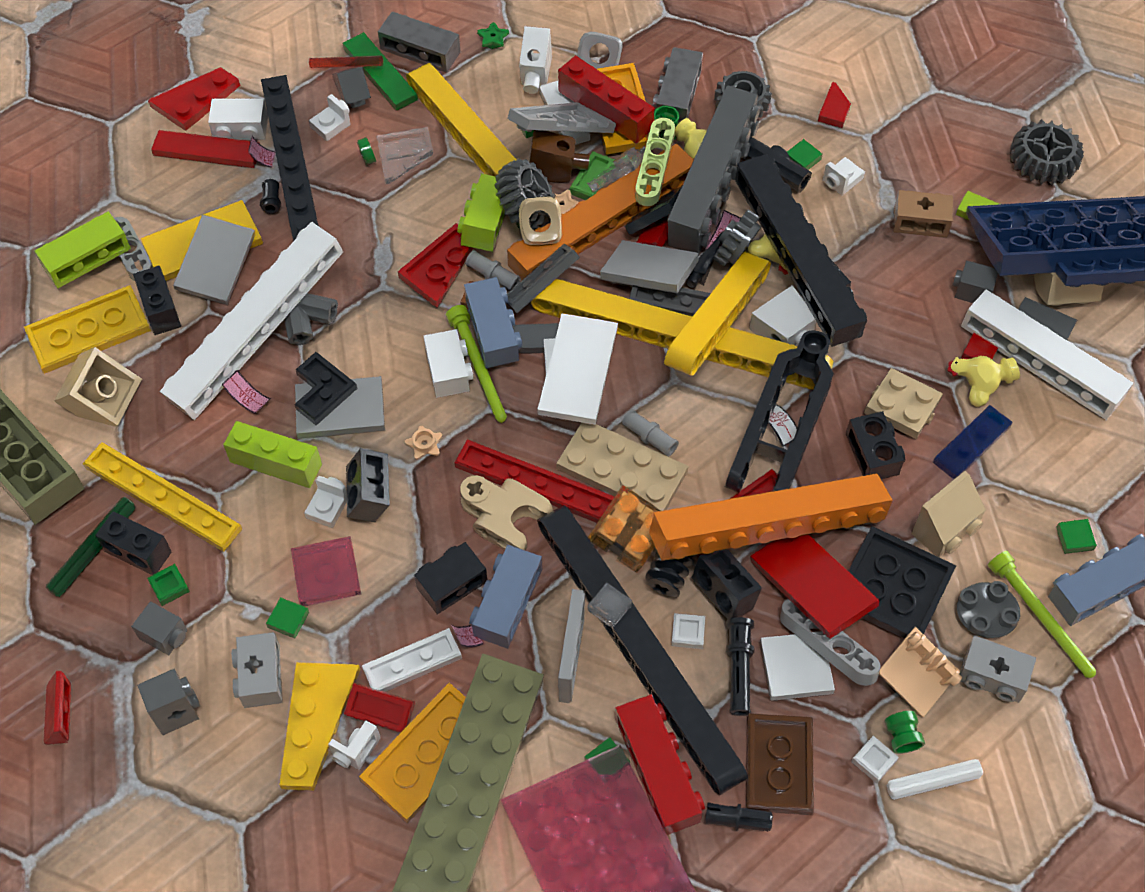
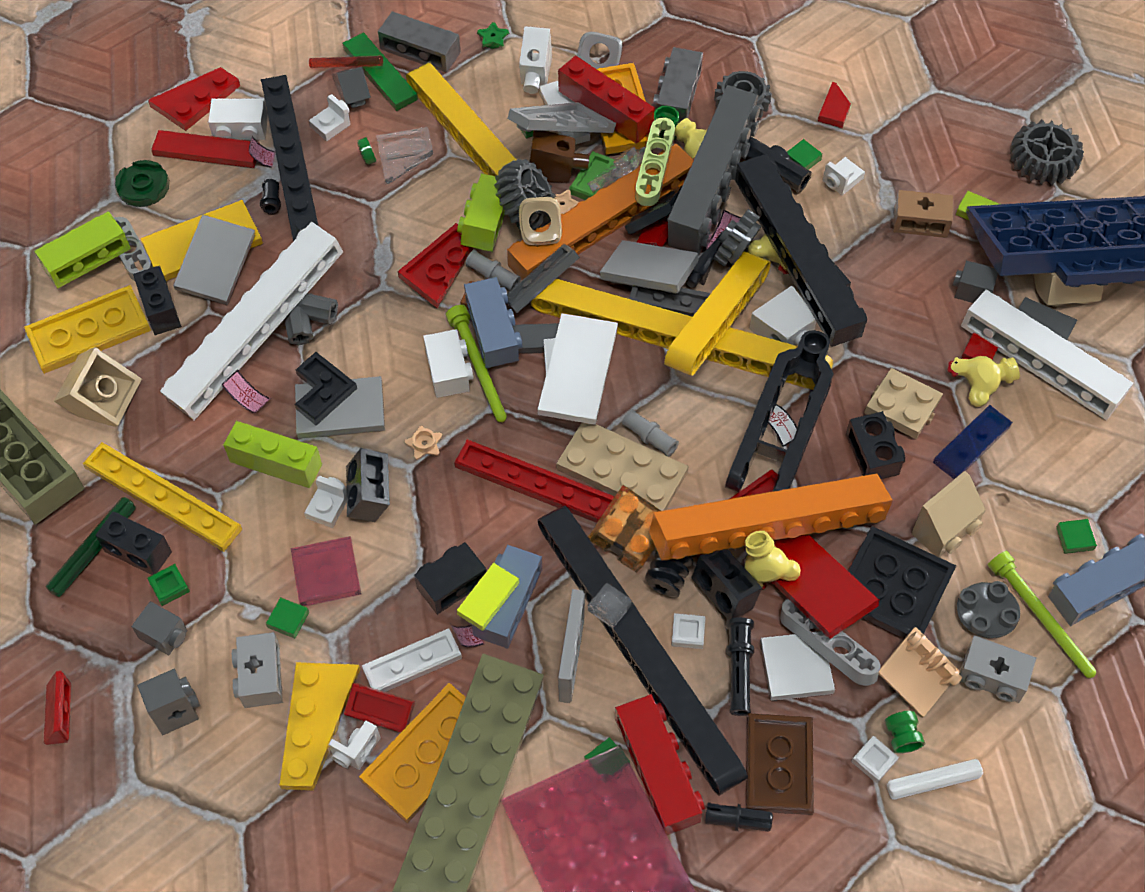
(142, 183): none -> dark green tile
(488, 596): none -> neon yellow tile
(500, 507): tan piece -> none
(768, 562): none -> light yellow animal

